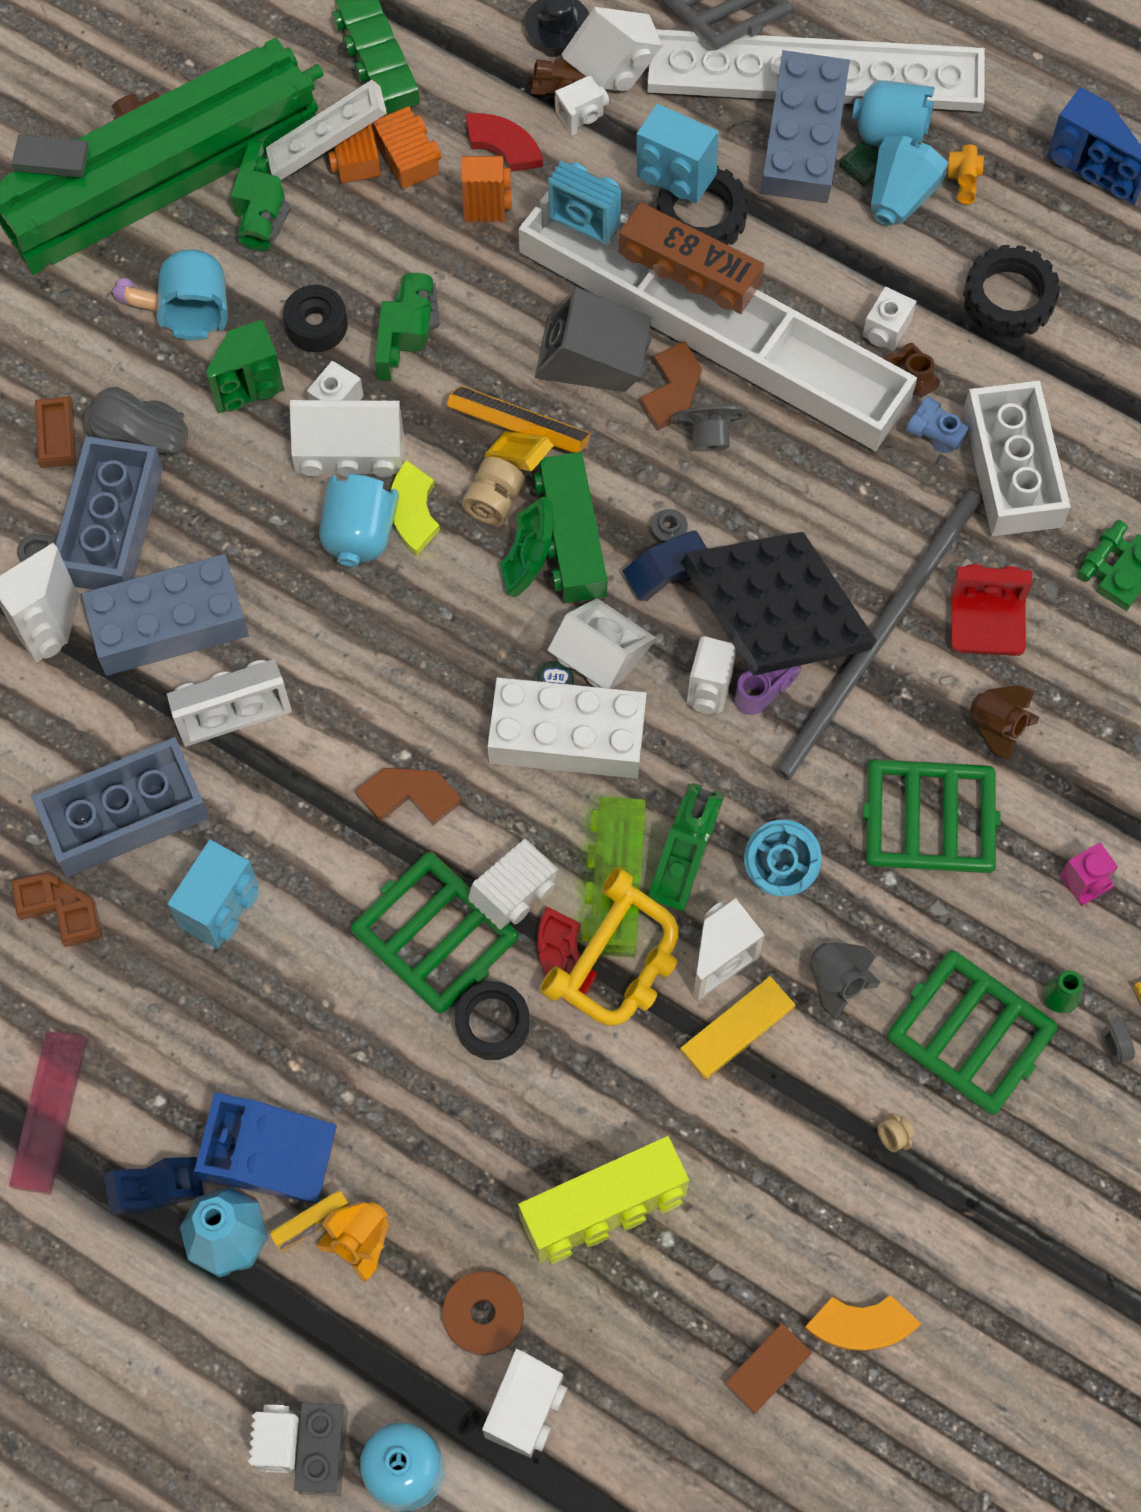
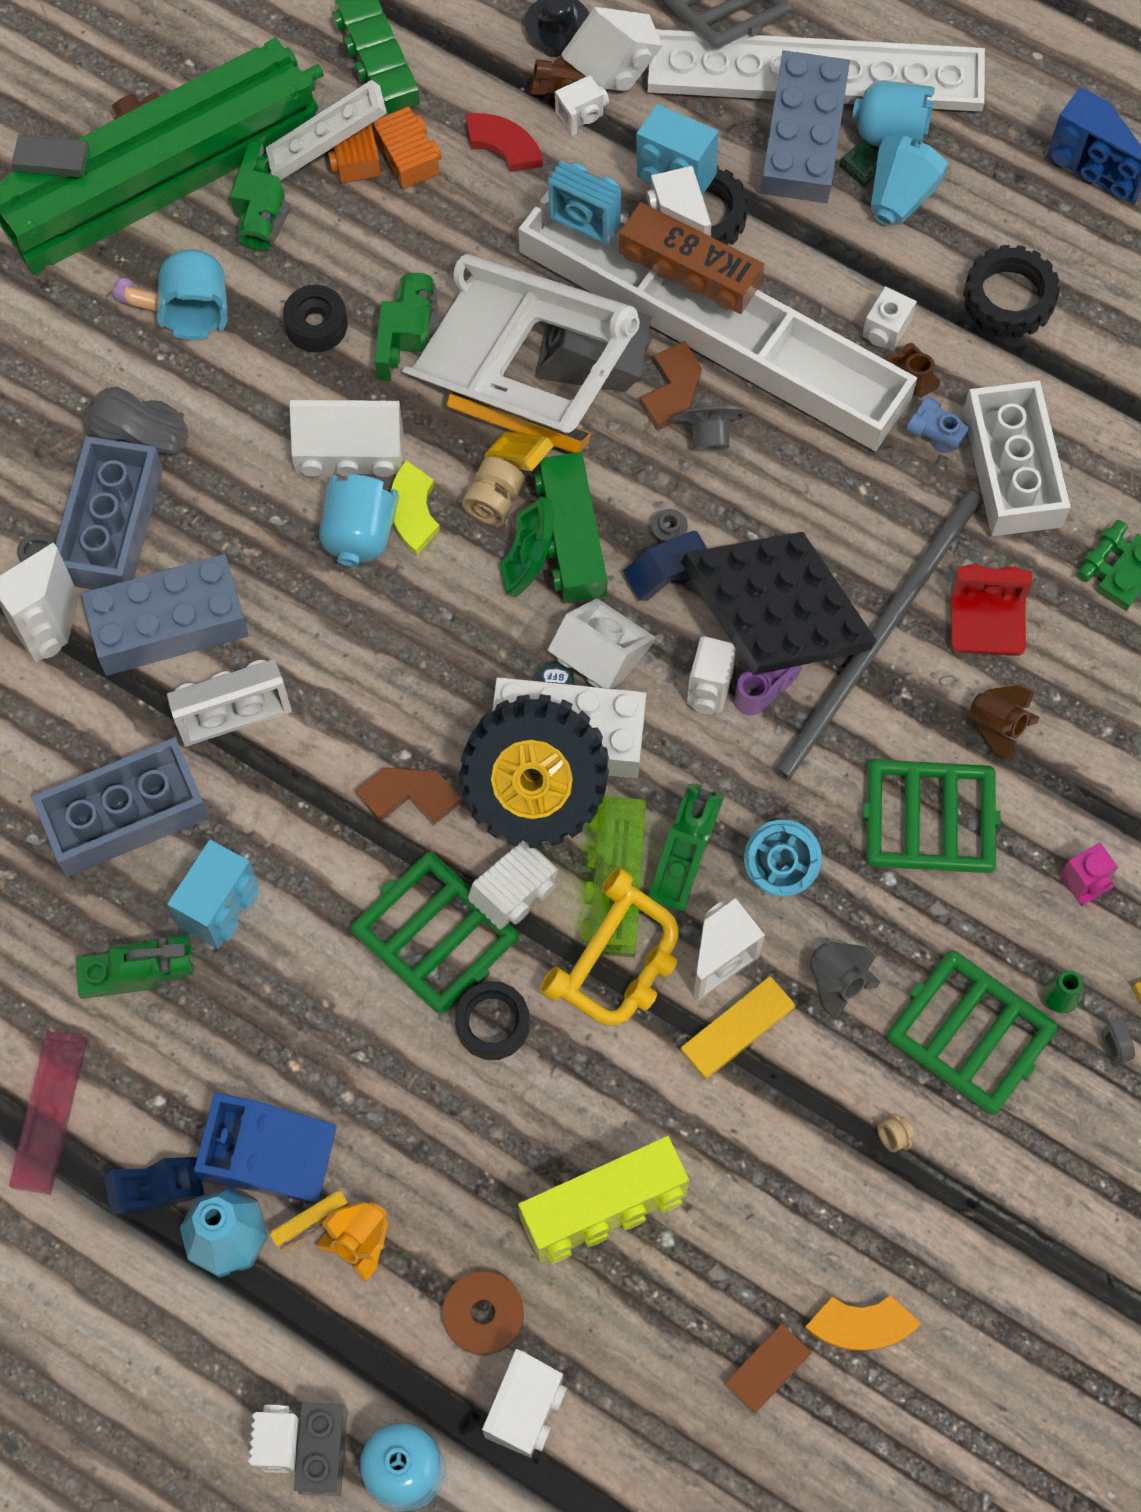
(49, 894): dark orange tile -> none
(55, 432): dark orange tile -> none
(134, 967): none -> green plate
(244, 368): green slope -> none
(336, 384): white brick -> none
(485, 188): orange brick -> none
(492, 322): none -> white piece
(528, 803): none -> black wheel
(559, 946): red tile -> none
(680, 197): none -> white slope
(966, 167): light orange plate -> none

